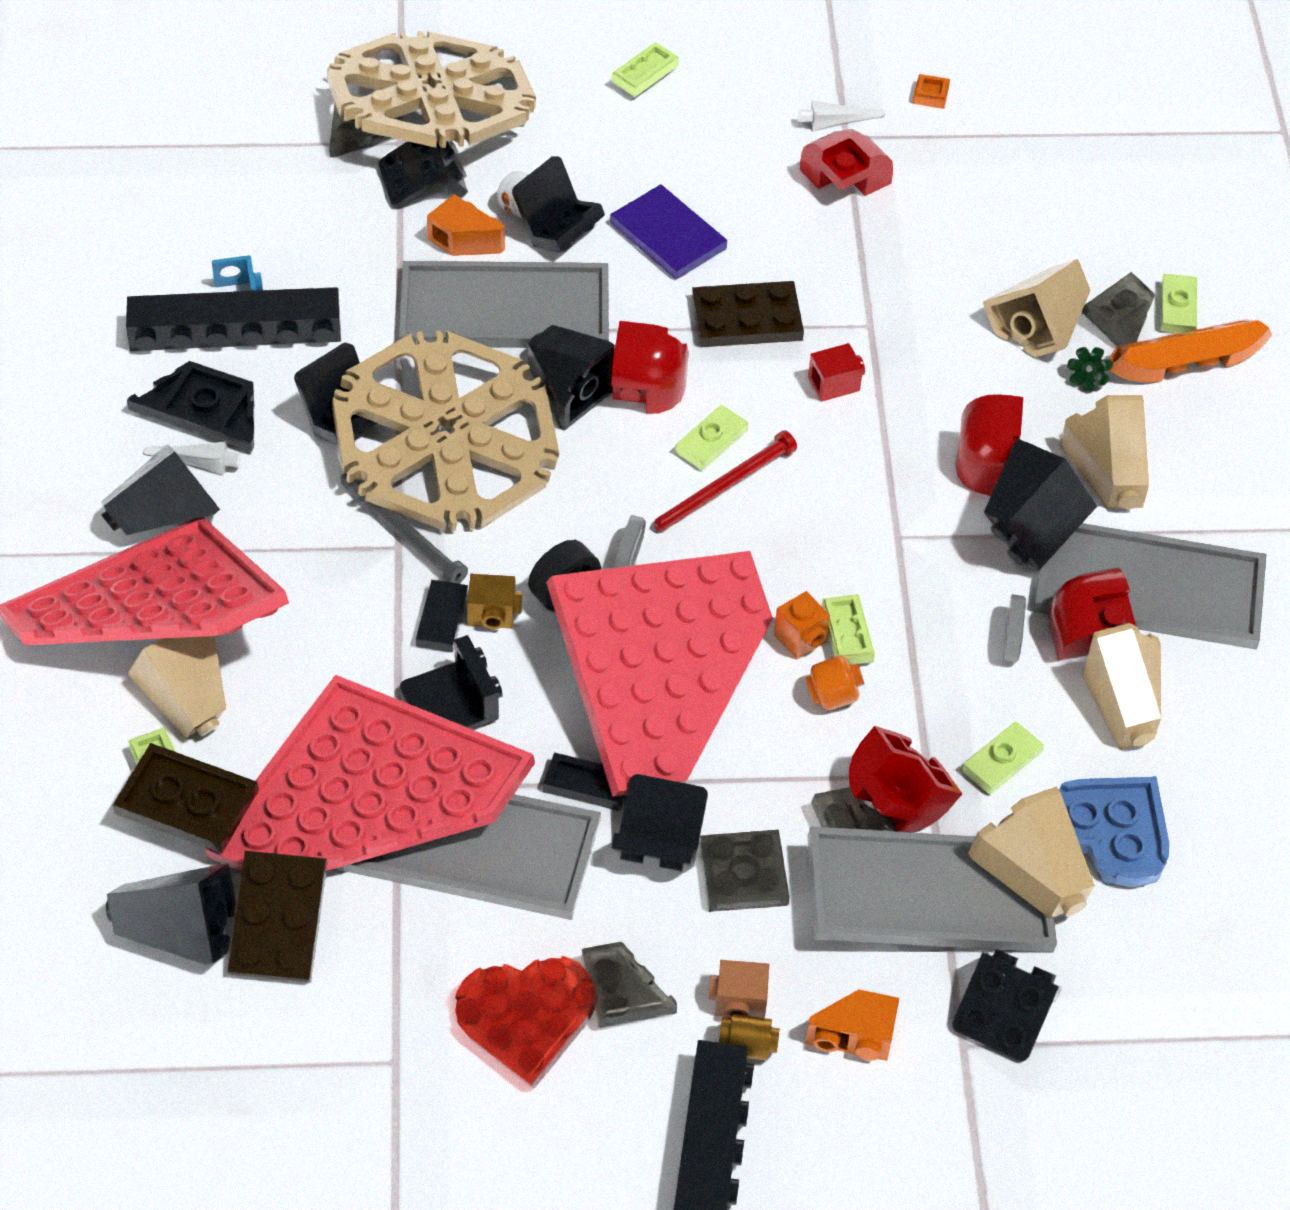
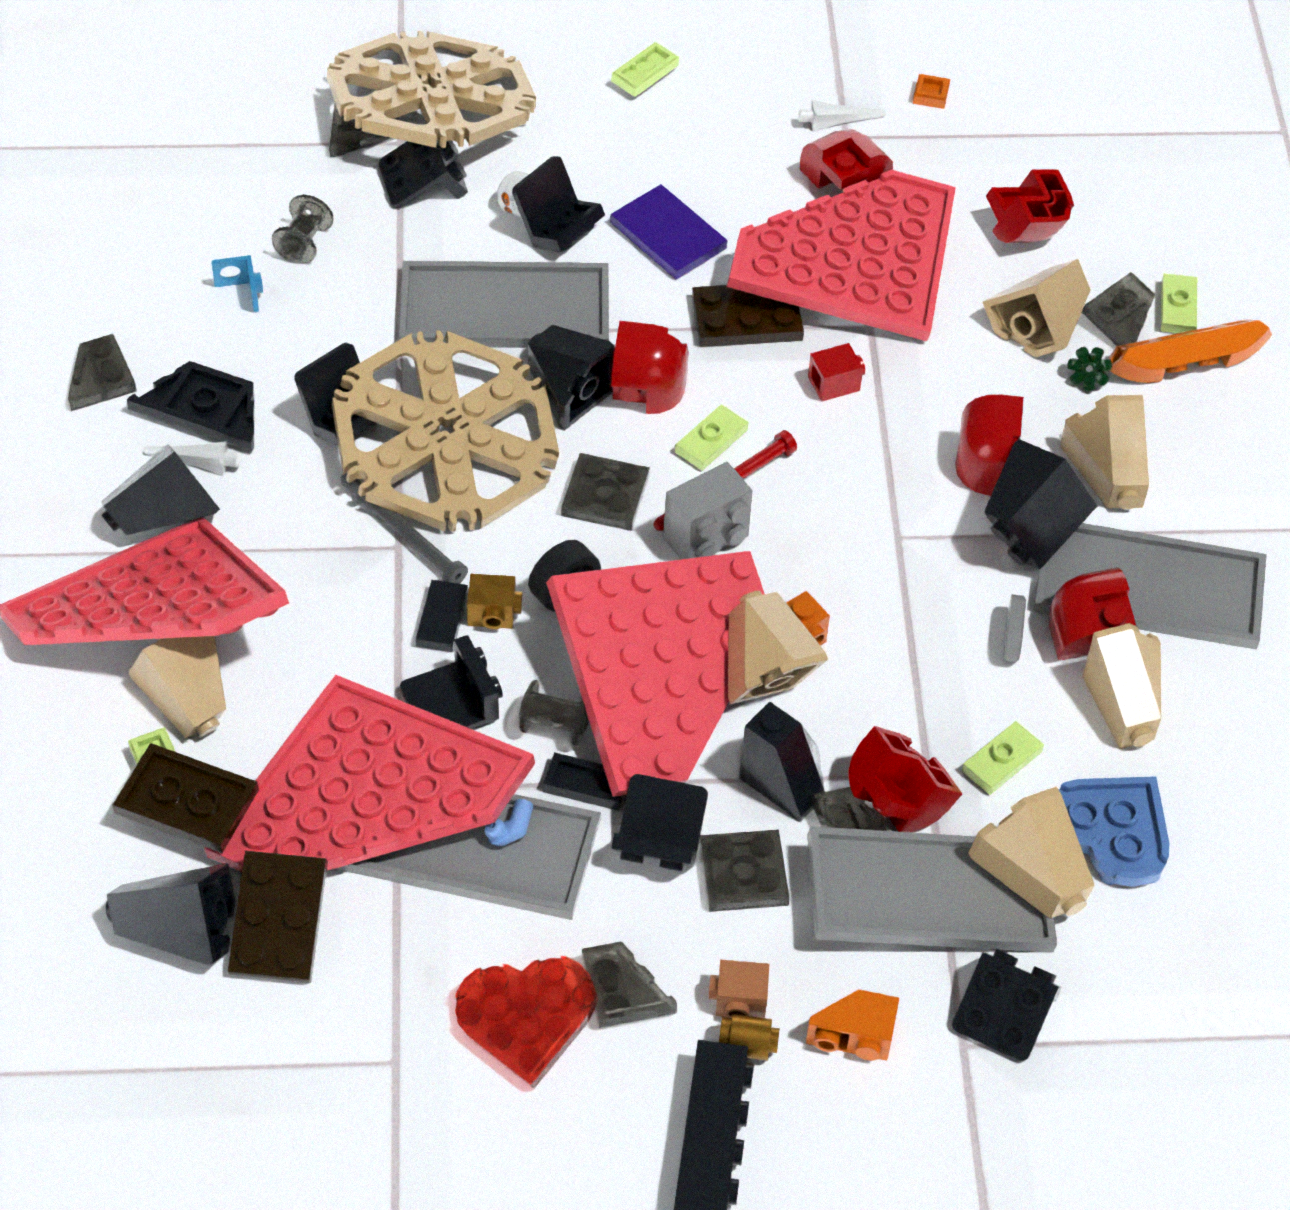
(99, 373): none -> clear smoke wing
(233, 319): black brick -> none
(296, 240): none -> clear smoke hose
(464, 229): orange slope -> none
(515, 828): none -> light blue arm
(552, 712): none -> clear smoke hose
(605, 491): none -> clear smoke plate
(631, 542): light grey tile -> none
(708, 513): none -> light grey brick
(768, 648): none -> tan slope
(781, 761): none -> black slope
(835, 682): orange head -> none
(849, 629): yellowish green plate -> none
(856, 254): none -> coral plate
(1033, 209): none -> red brick

